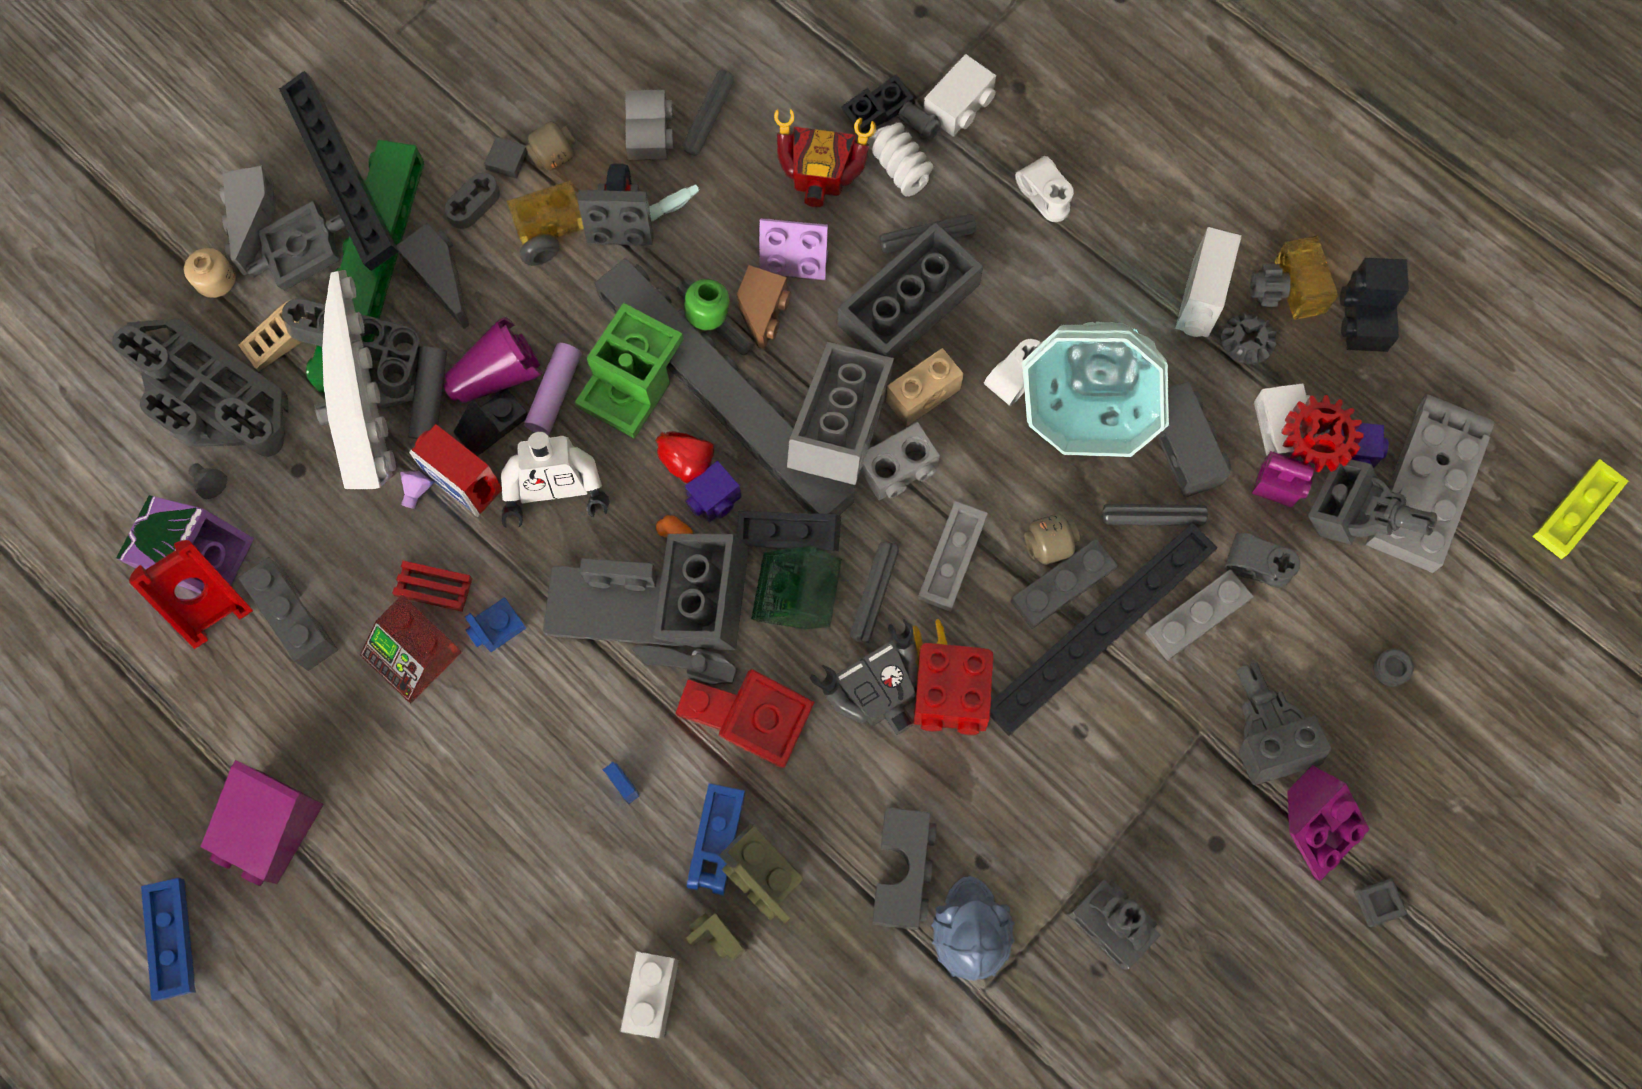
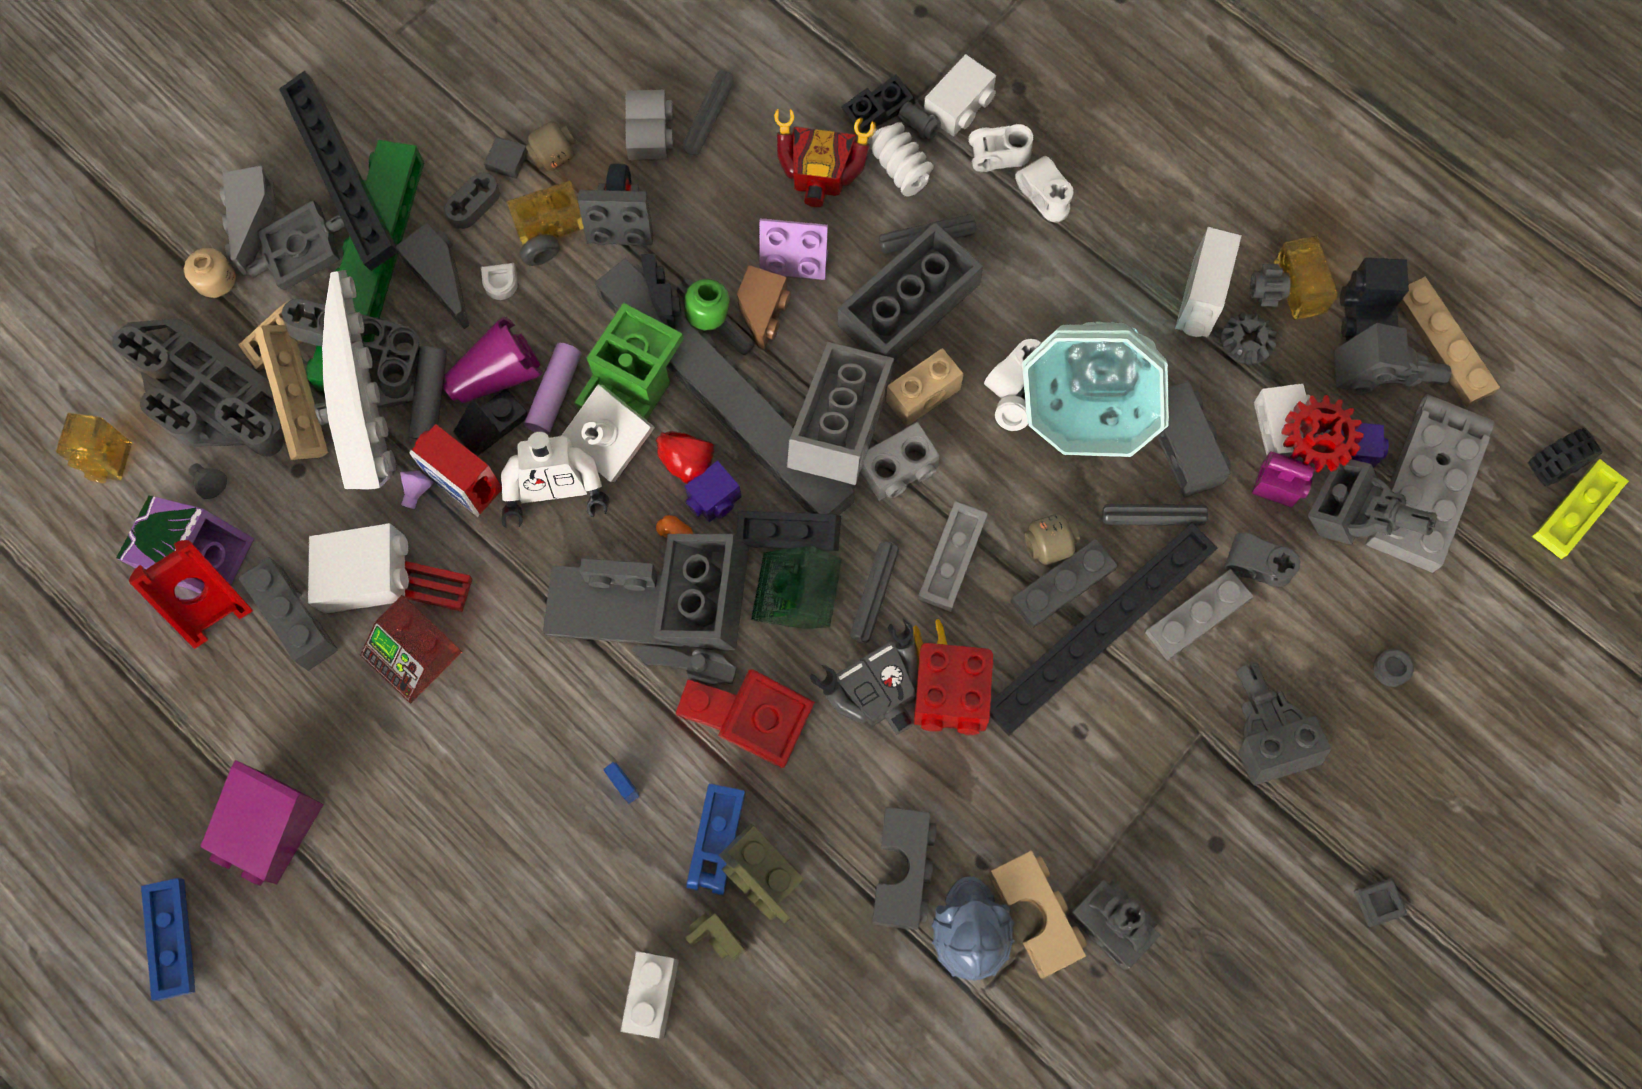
(93, 447): none -> clear yellow brick
(291, 392): none -> tan plate
(357, 568): none -> white brick
(494, 625): blue bracket -> none
(500, 280): none -> white tile
(608, 432): none -> white tile
(661, 294): none -> black slope
(672, 202): light aqua hand -> none
(999, 148): none -> white piece
(1011, 413): none -> white tile
(1057, 942): none -> tan arch
(1323, 820): magenta slope -> none
(1384, 357): none -> dark grey brick
(1447, 342): none -> tan plate
(1565, 457): none -> black tyre

